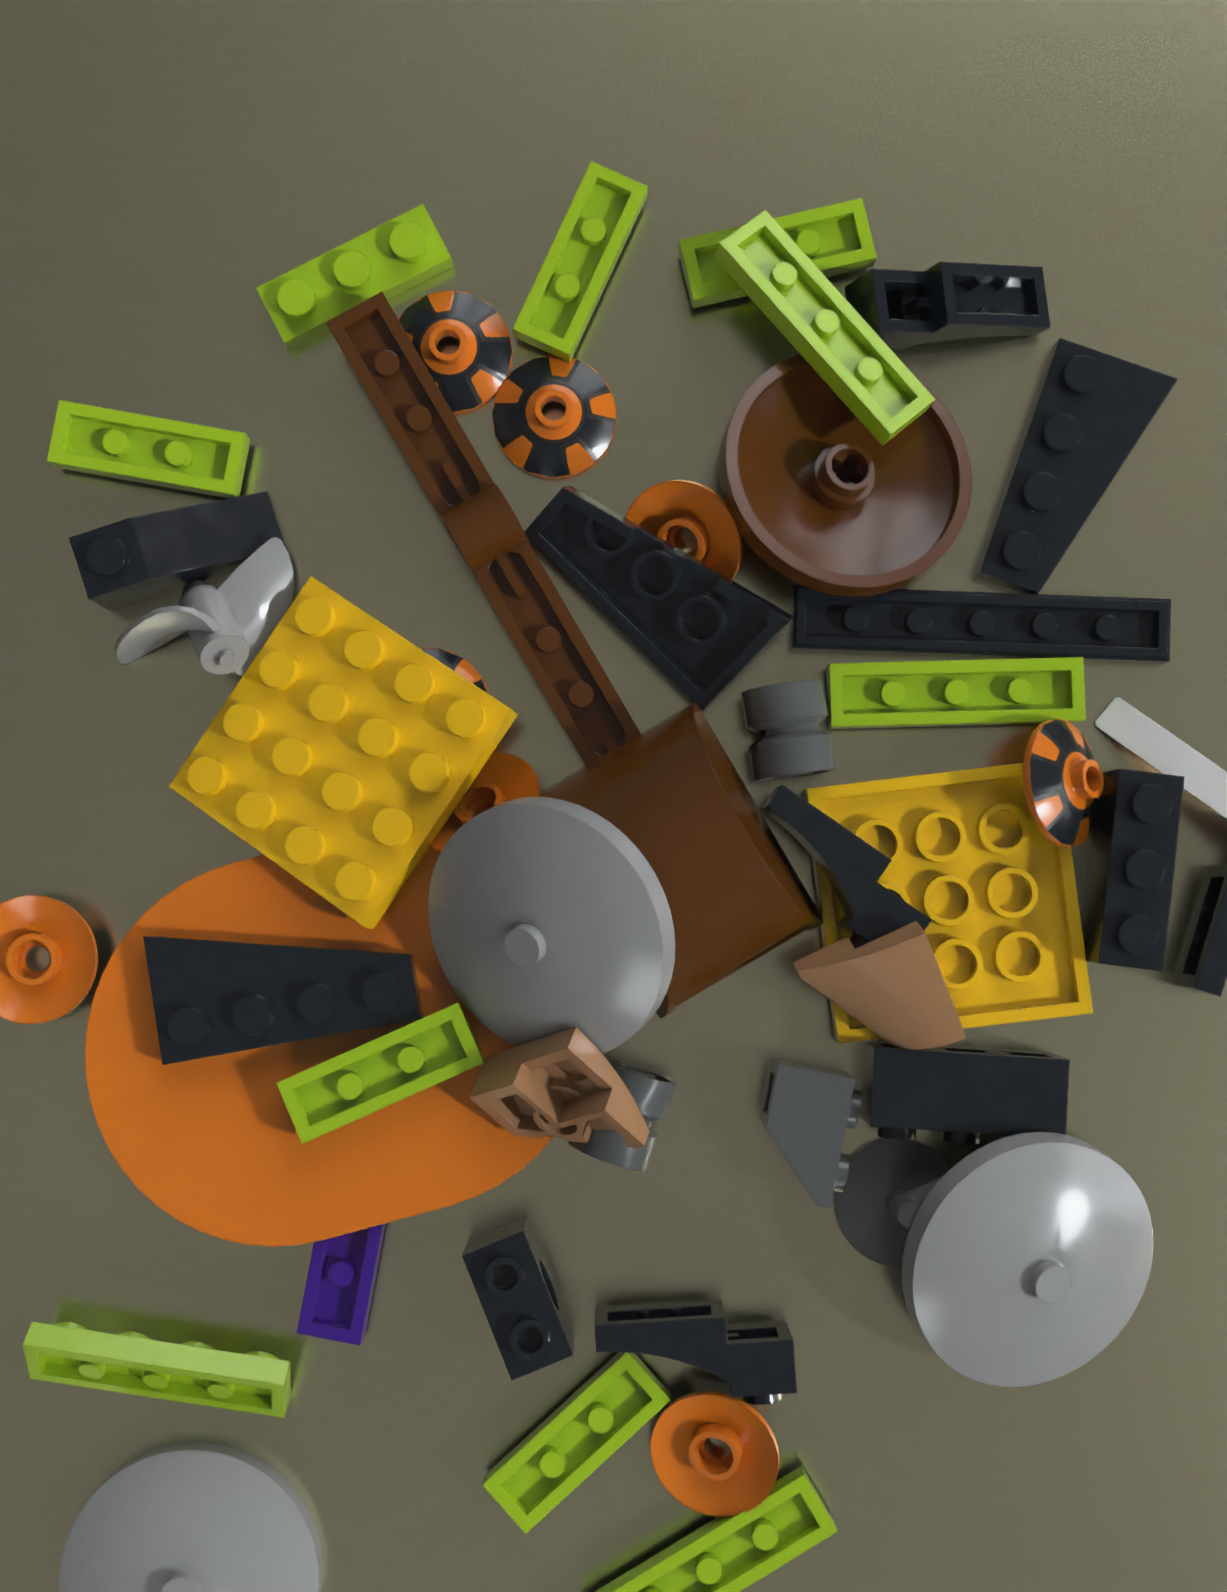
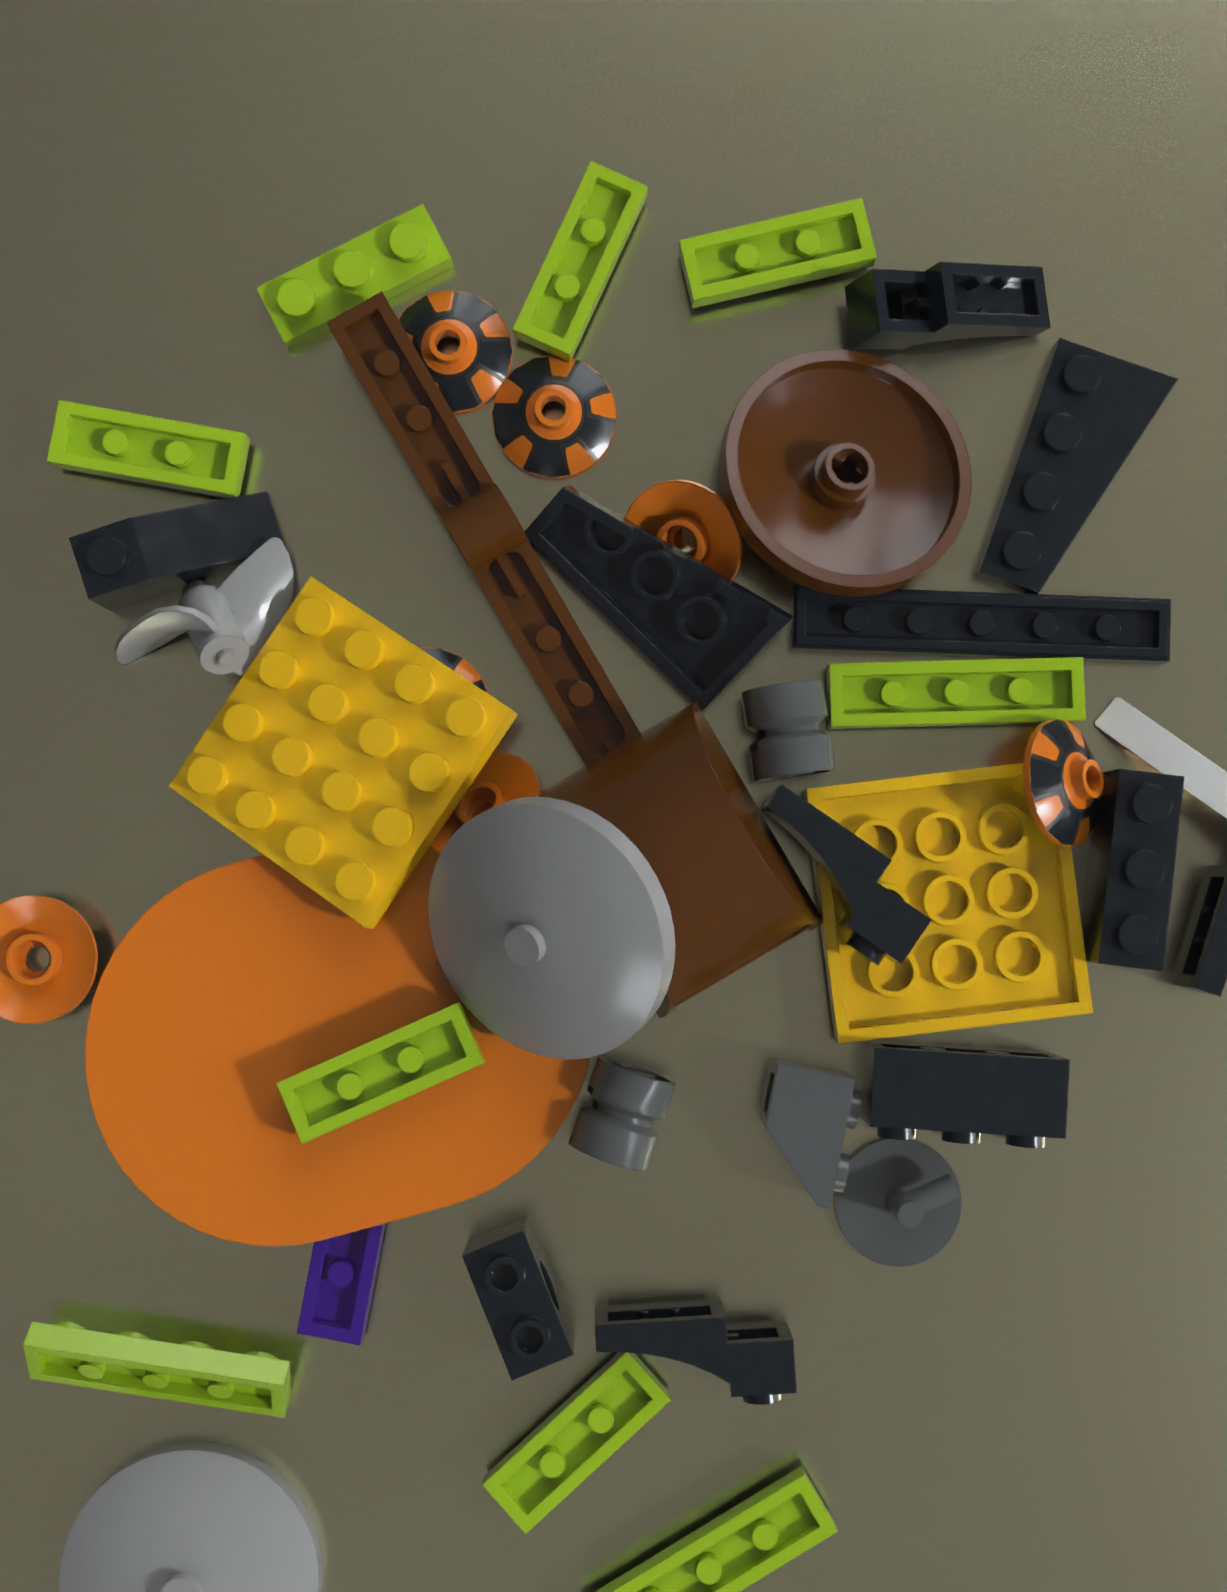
(253, 996): black wing -> none
(558, 1090): medium nougat slope -> none
(711, 1477): orange dish -> none
(823, 327): lime plate -> none
(888, 987): medium nougat slope -> none
(1027, 1259): light grey dish -> none

